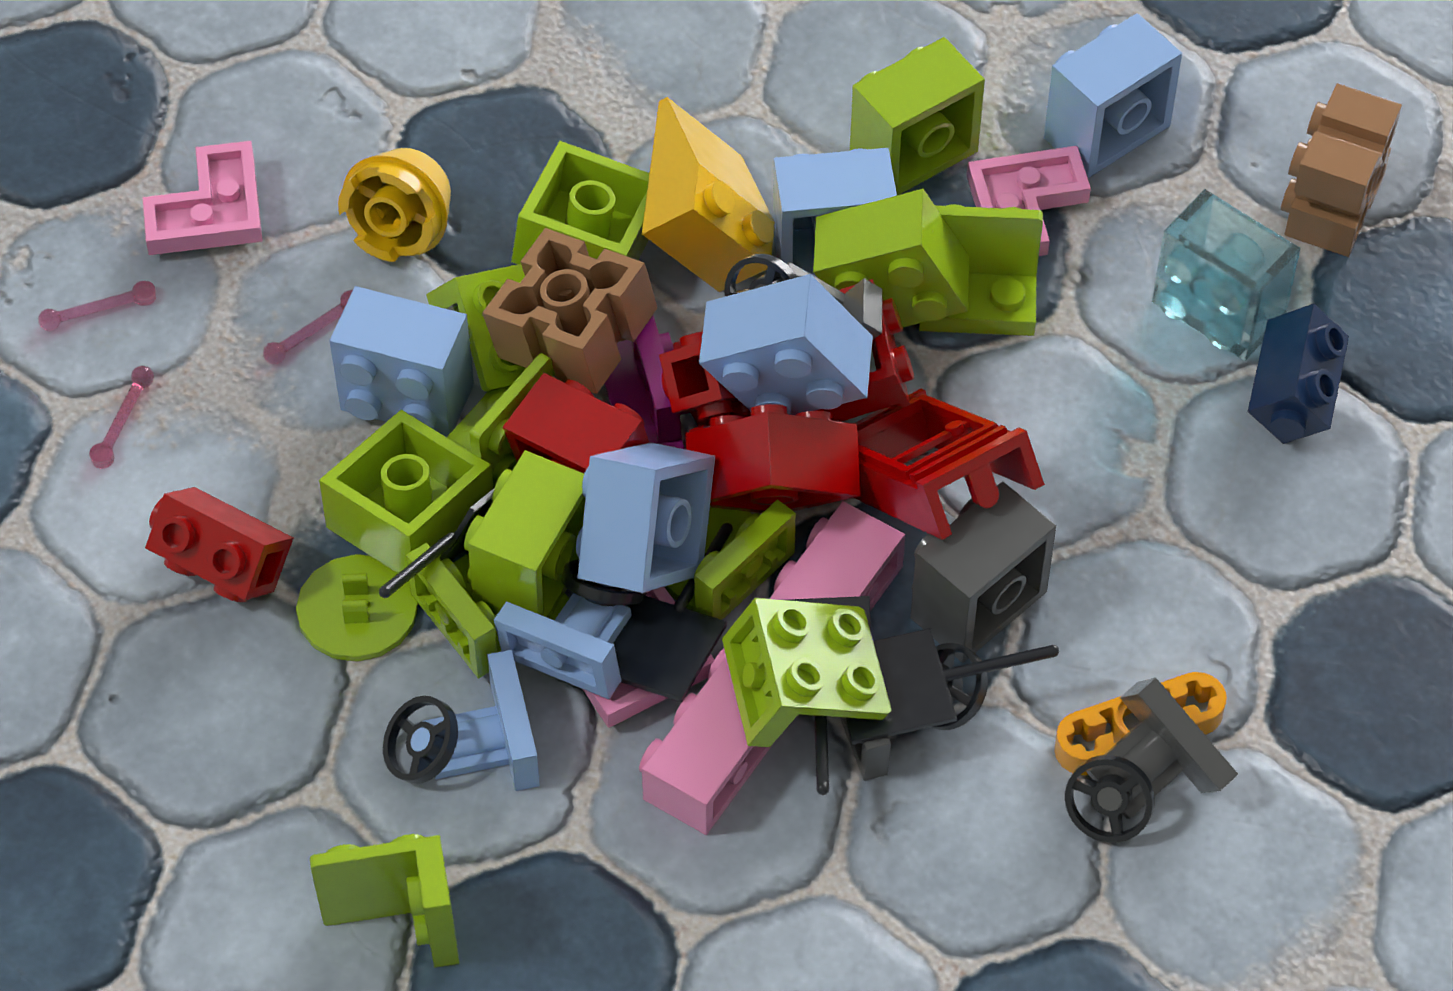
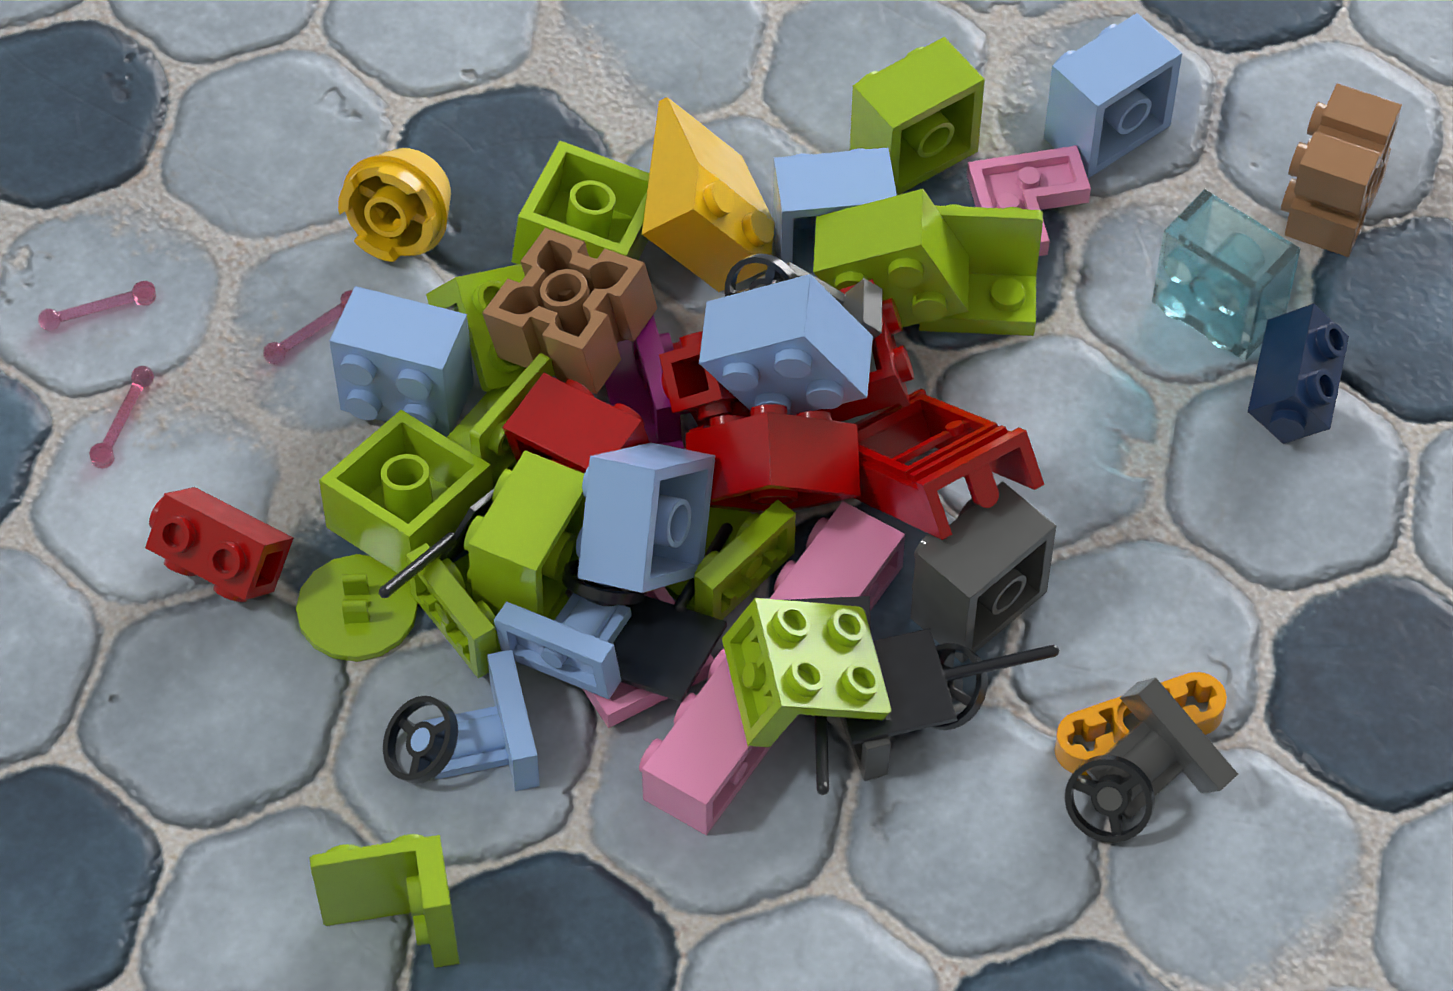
(214, 216): bright pink plate -> none

